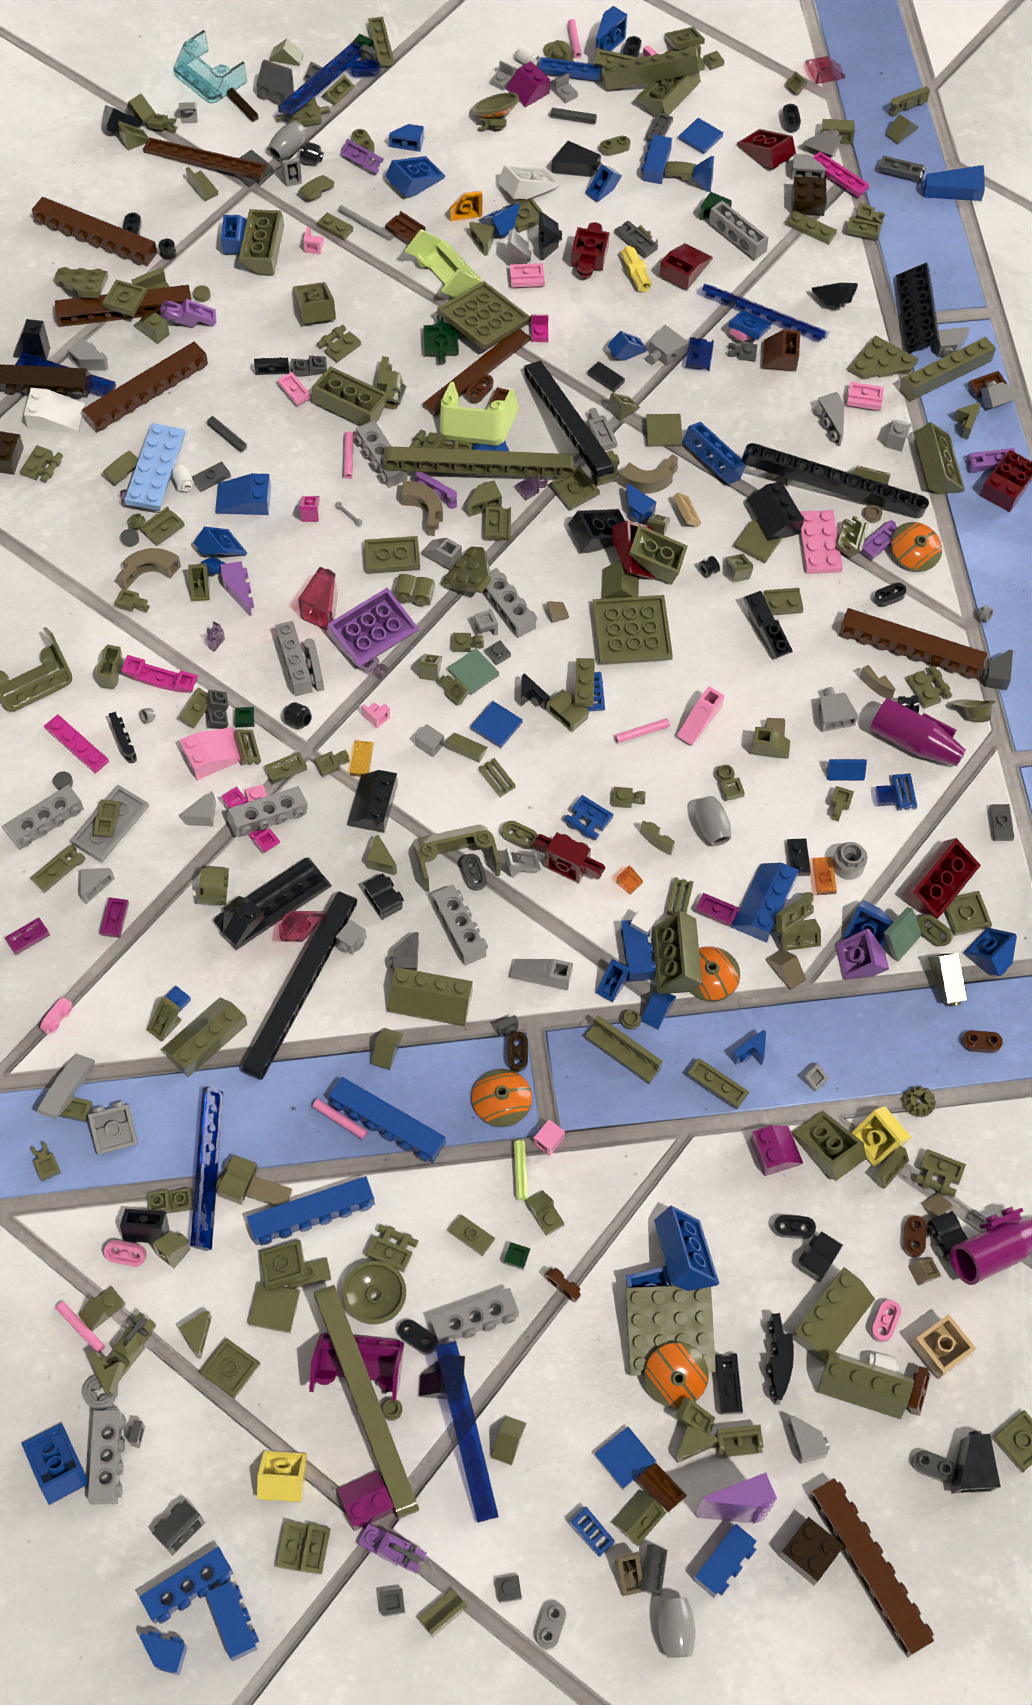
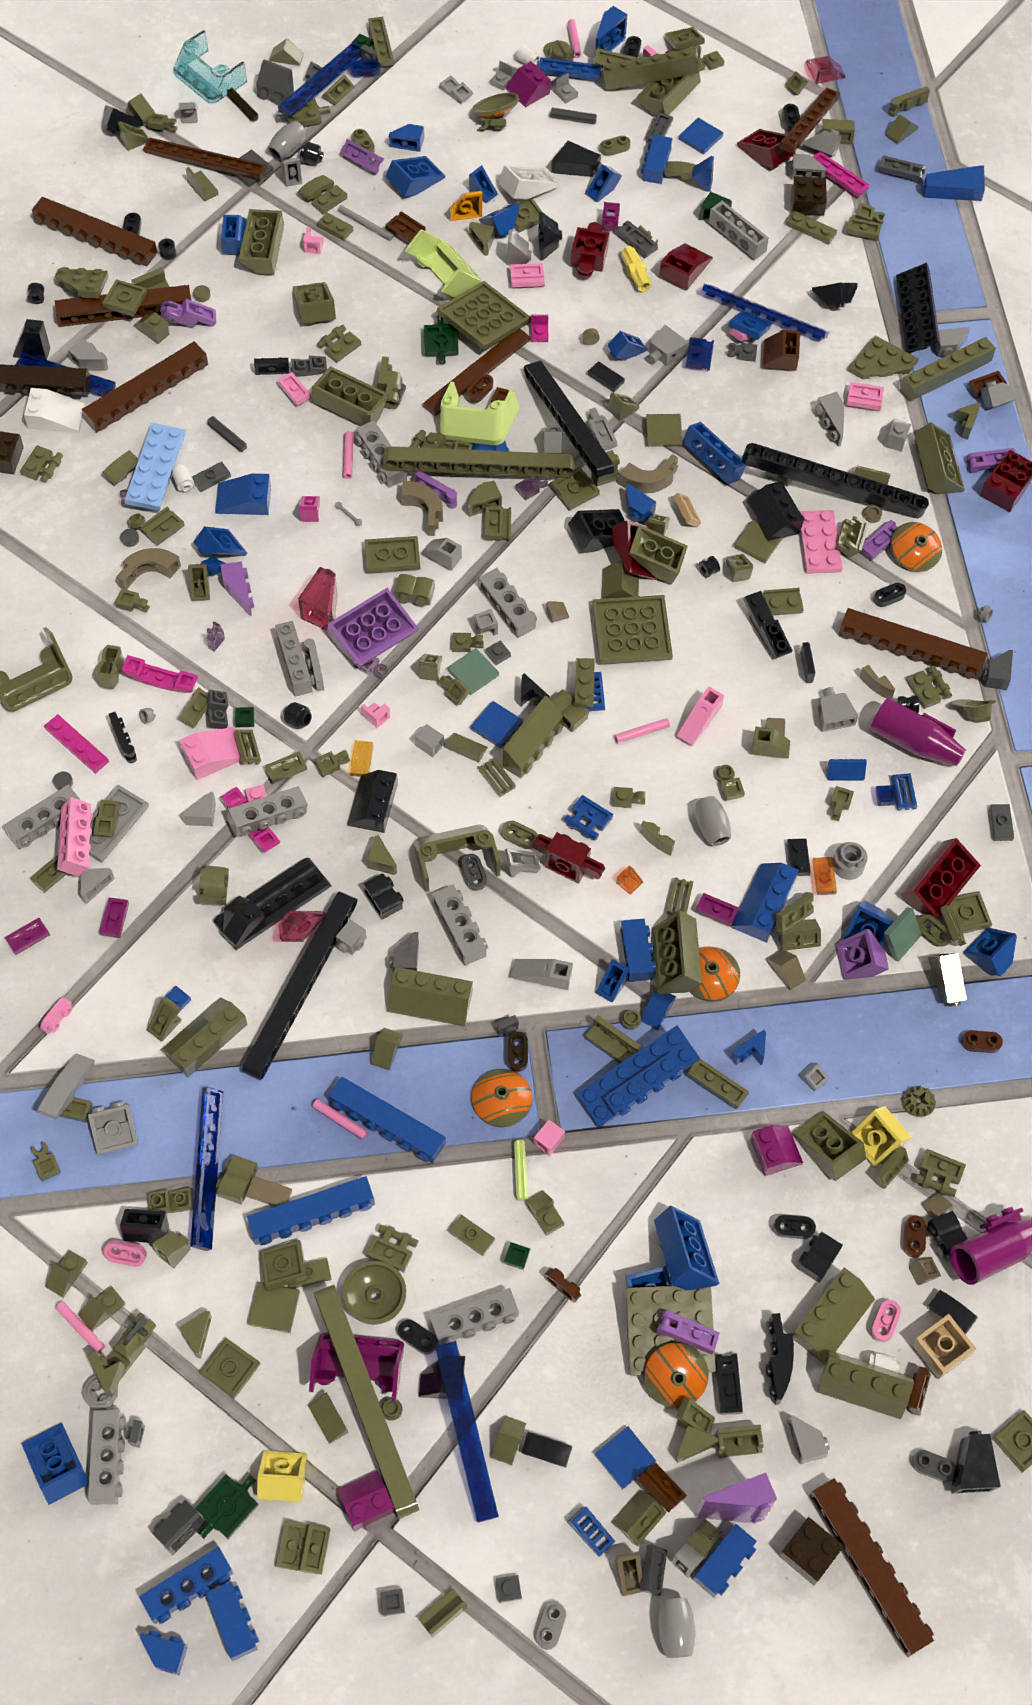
(35, 293): none -> black wheel
(65, 1274): none -> olive slope
(74, 837): none -> bright pink brick
(227, 1506): none -> dark green plate
(328, 1418): none -> olive slope
(329, 199): none -> olive plate
(392, 1548): medium lavender plate -> none
(455, 90): none -> light grey slope
(470, 572): olive plate -> none
(481, 182): none -> blue slope
(532, 738): none -> olive slope
(546, 1449): none -> black slope
(552, 440): none -> light grey slope
(590, 336): none -> dark tan tile
(610, 222): none -> magenta window
(638, 1076): none -> blue plate
(643, 921): white tile -> none
(687, 1560): none -> light grey slope
(688, 1332): none -> medium lavender plate
(704, 1537): none -> olive slope
(807, 661): none -> black tile
(809, 120): none -> reddish brown tile
(945, 1304): none -> black slope
(953, 925): none -> olive tile

